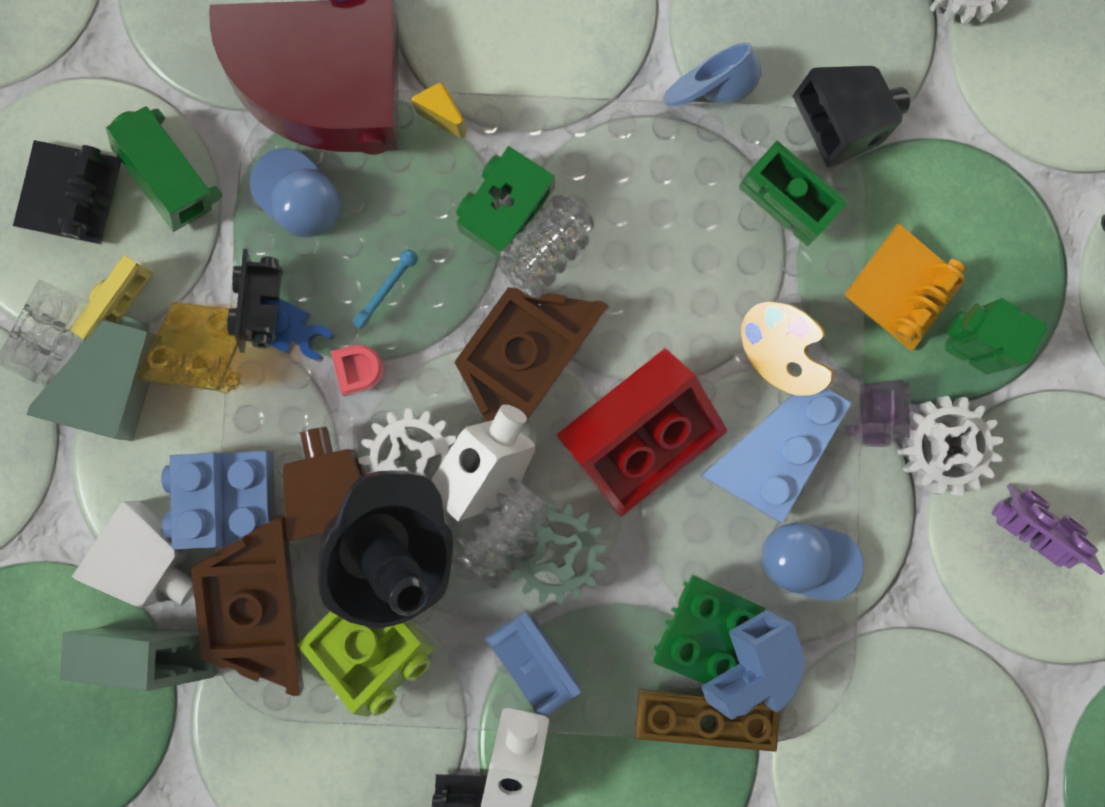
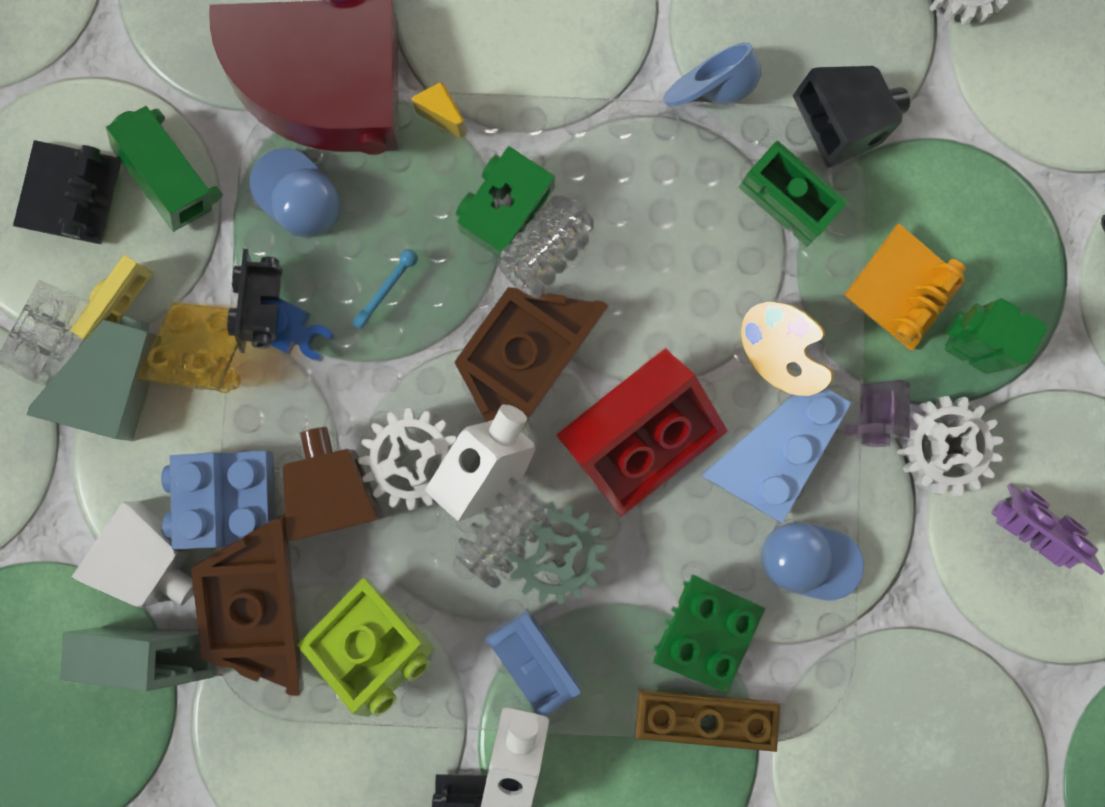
(357, 369): coral tile -> none
(385, 550): black piece -> none
(767, 670): medium blue brick -> none

